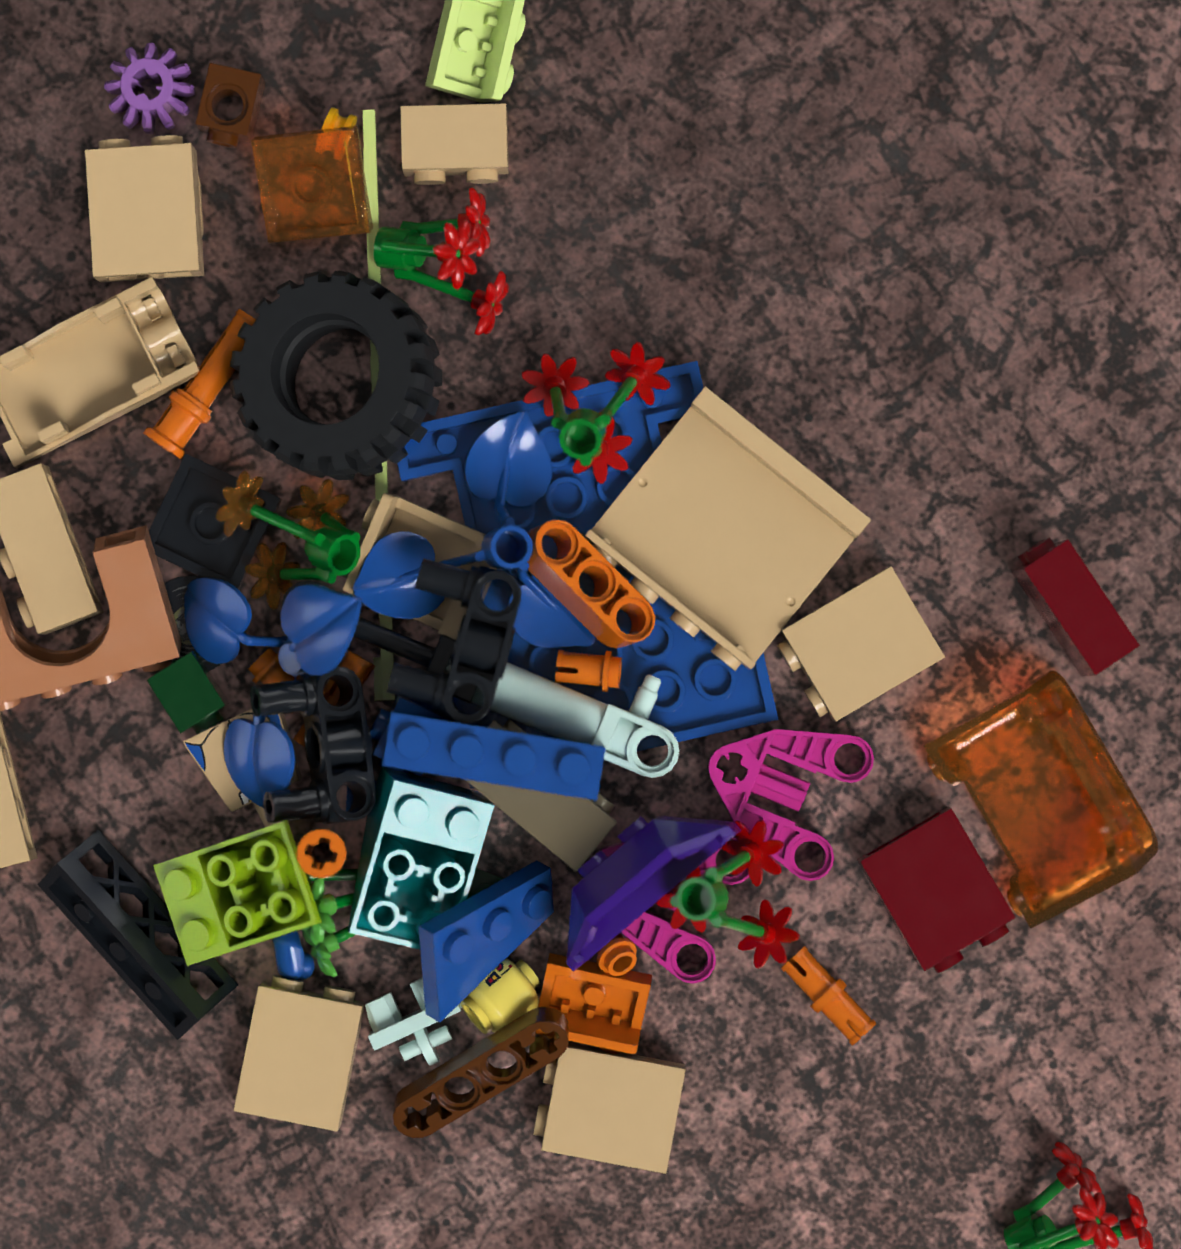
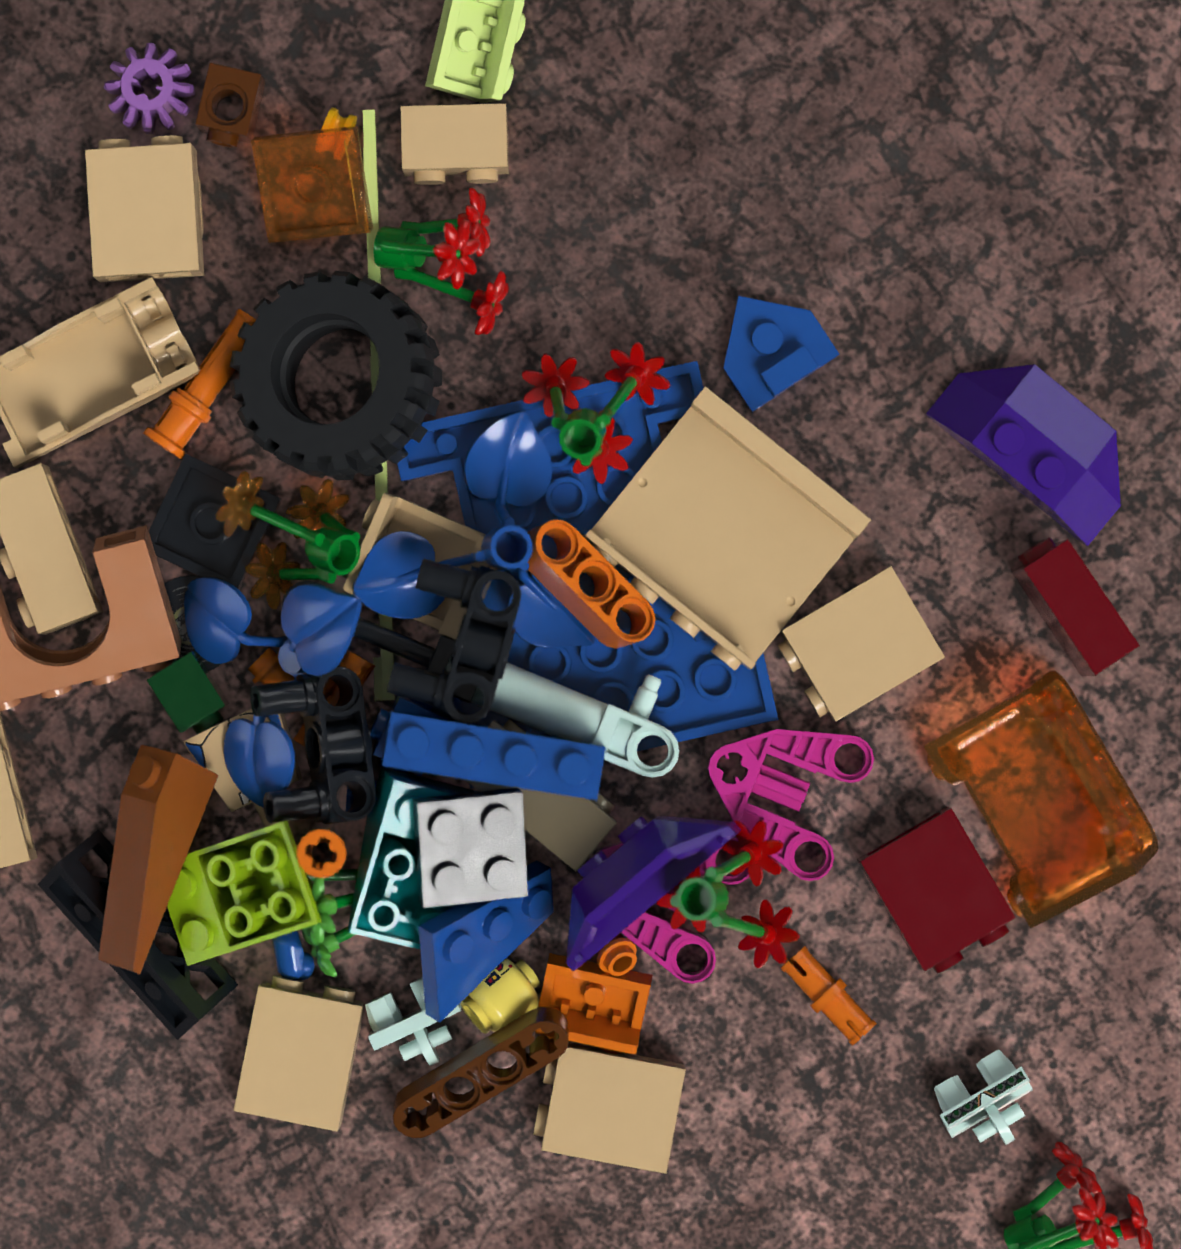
(152, 839): none -> dark orange wedge
(470, 847): none -> plate
(589, 669): orange pin -> none
(773, 349): none -> blue plate
(1004, 1087): none -> light aqua hips
(1037, 442): none -> dark purple wedge

